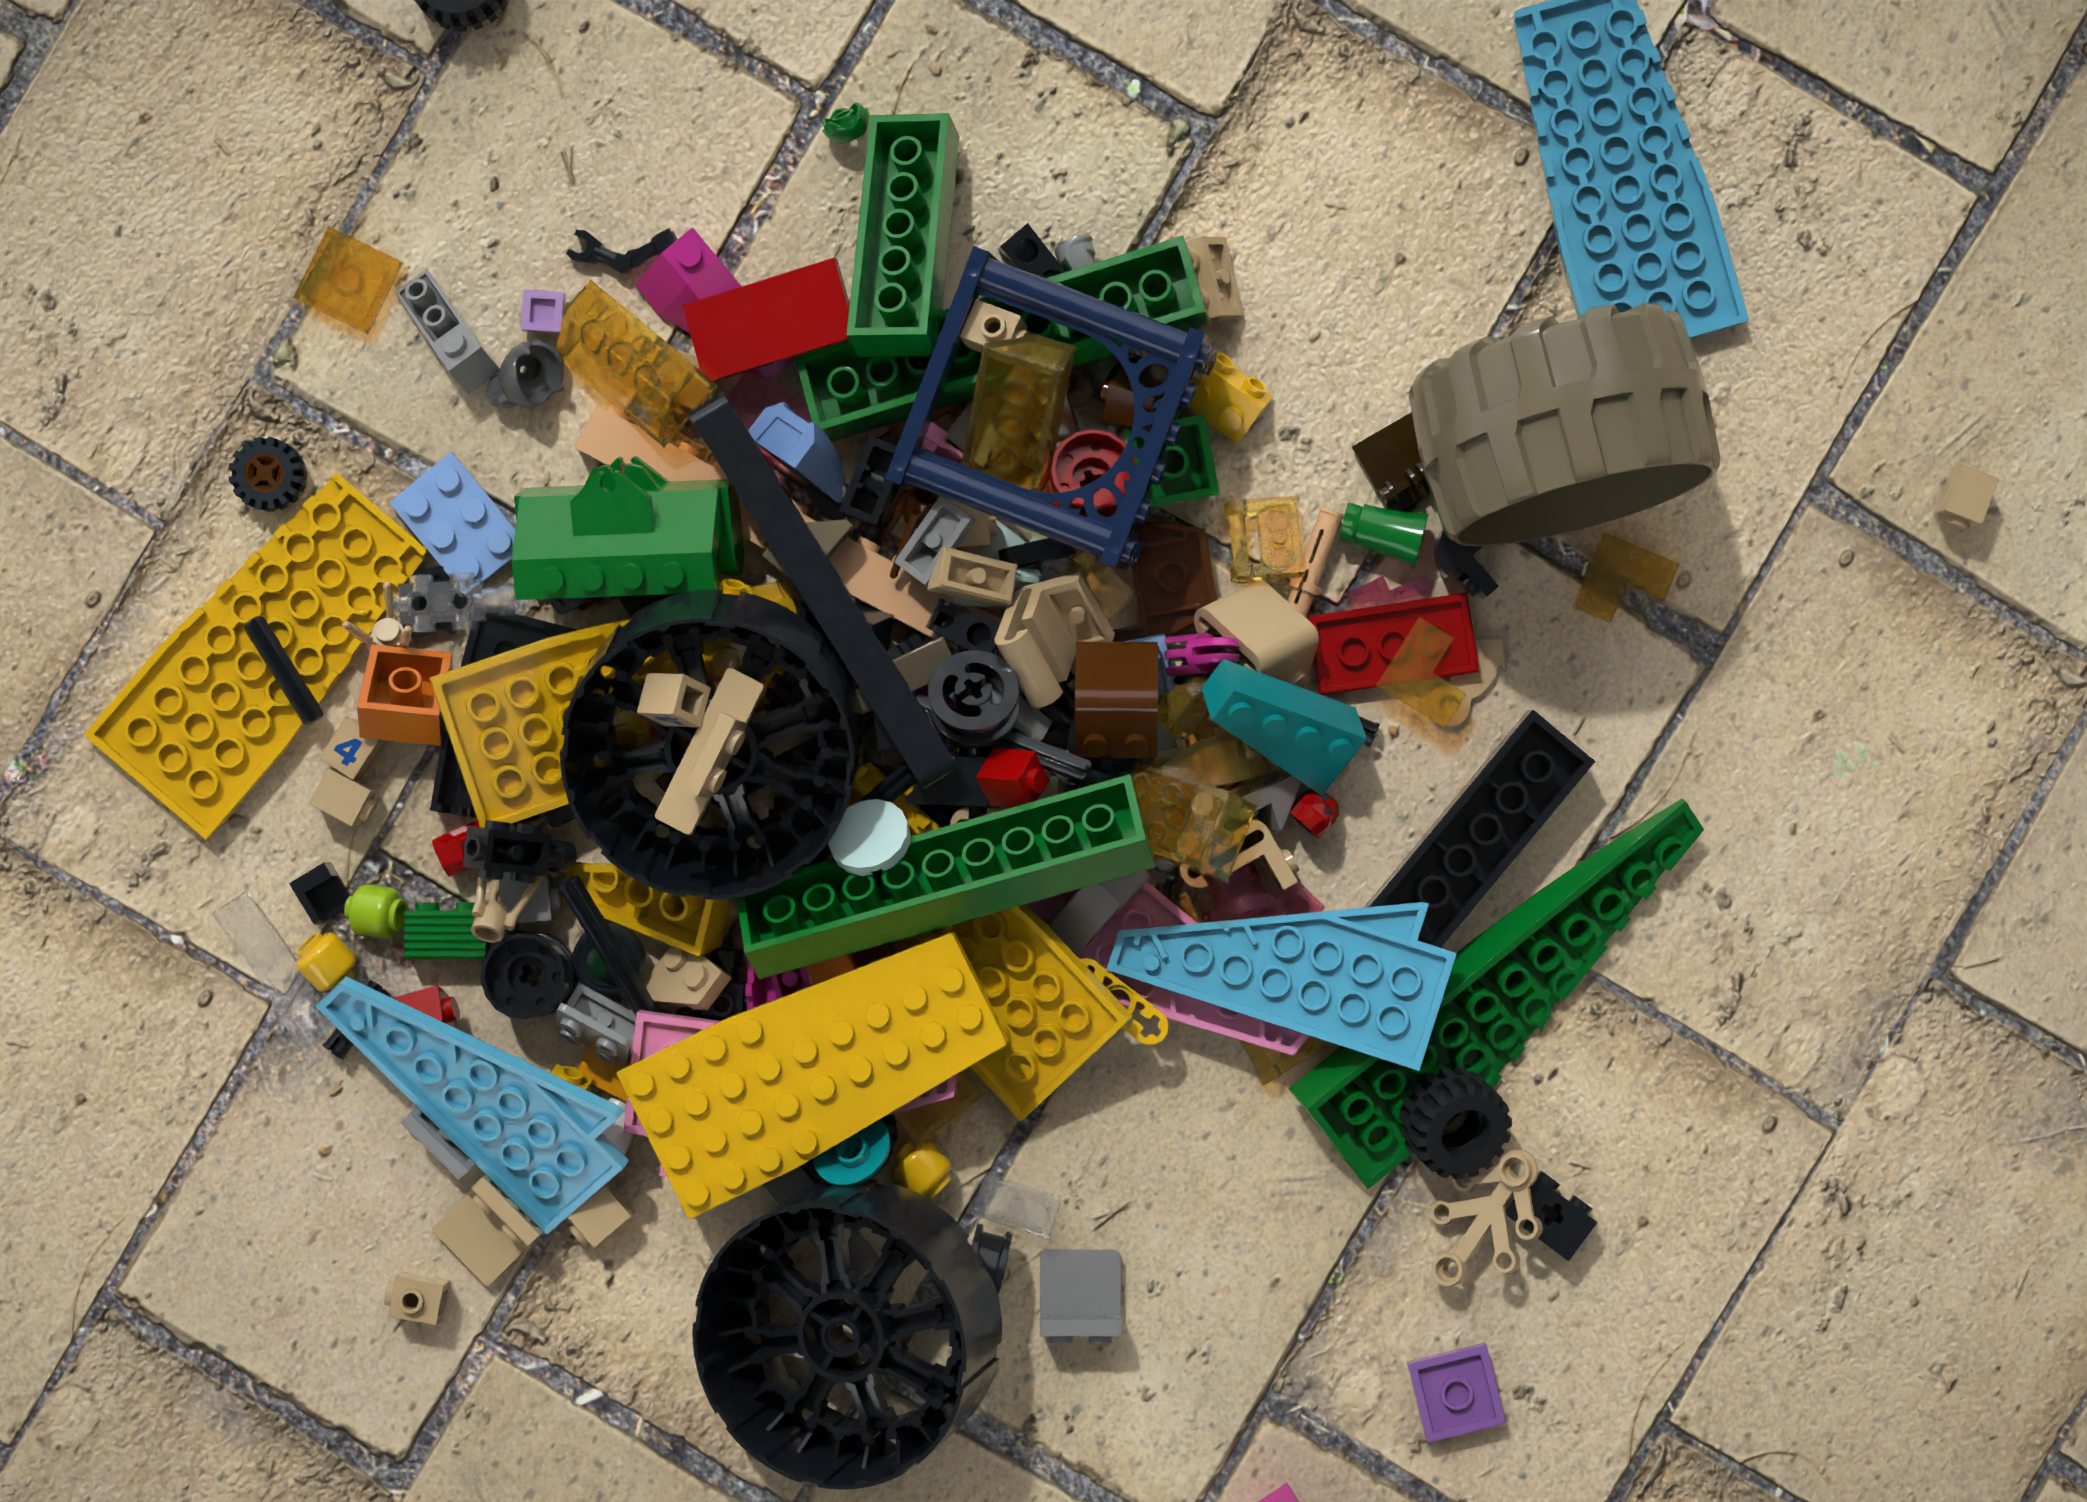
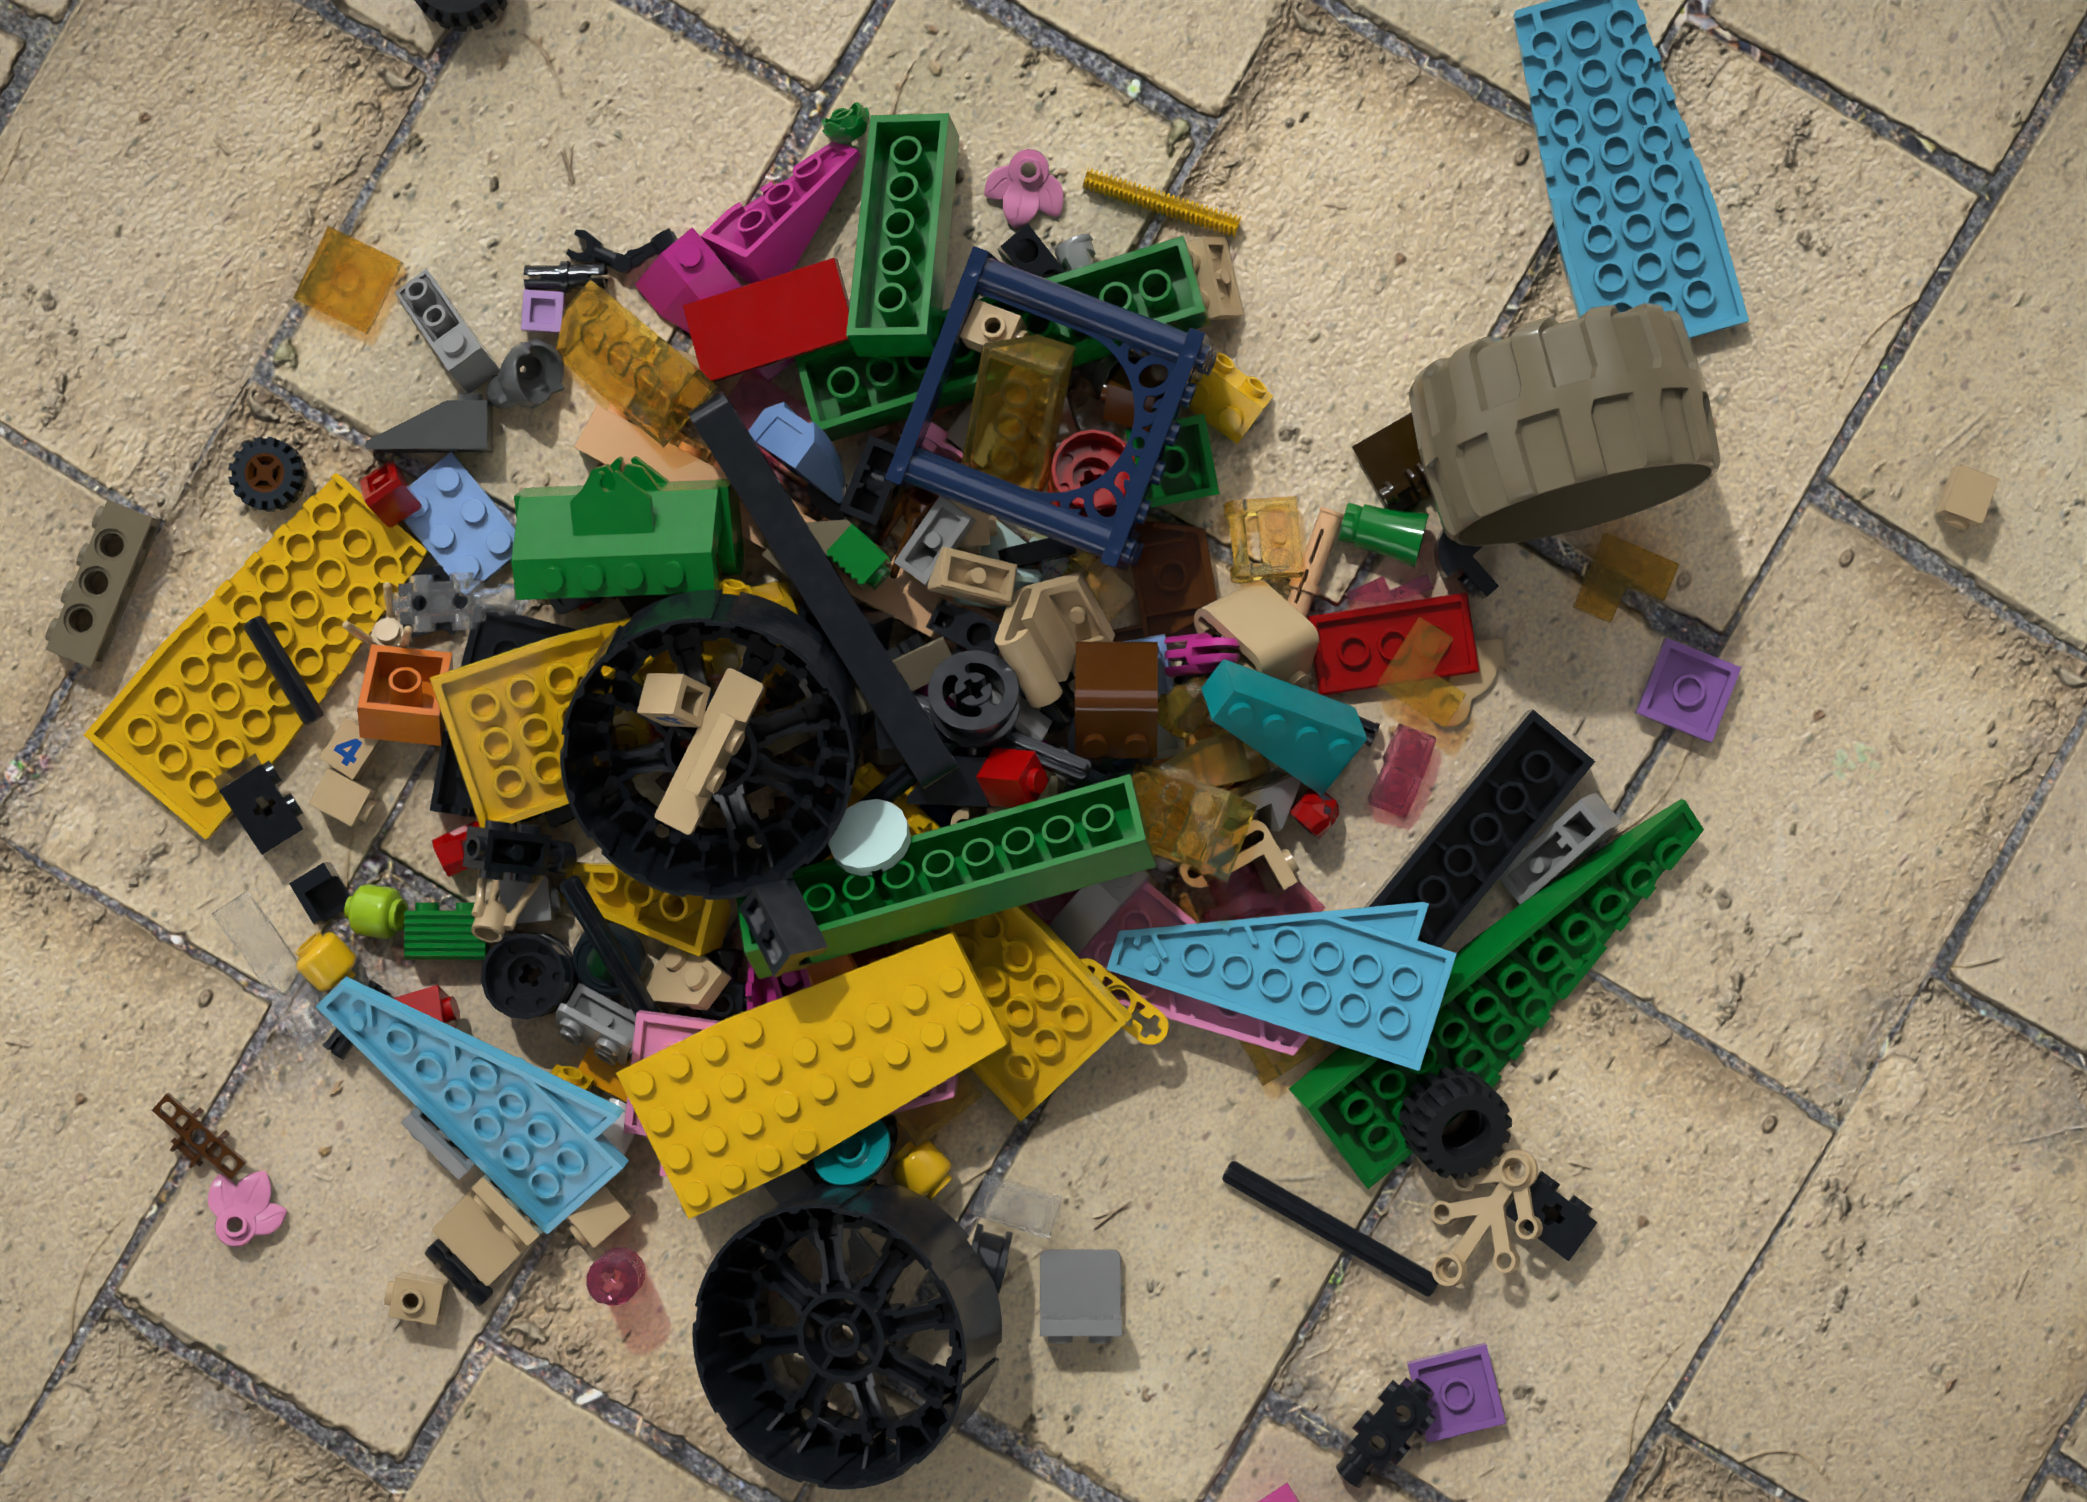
(122, 573): none -> dark tan brick
(186, 1134): none -> reddish brown piece
(246, 1202): none -> bright pink plate
(264, 825): none -> black brick
(389, 494): none -> red slope
(448, 427): none -> dark grey slope
(458, 1273): none -> black axle
(564, 276): none -> black pin
(599, 1276): none -> clear pink piece
(777, 227): none -> dark pink wedge
(782, 926): none -> black hinge
(860, 558): none -> green brick
(1024, 194): none -> bright pink plate
(1161, 203): none -> yellow axle
(1330, 1228): none -> black axle
(1391, 1427): none -> black brick
(1402, 770): none -> clear pink slope
(1559, 847): none -> light grey slope
(1688, 690): none -> medium lavender plate

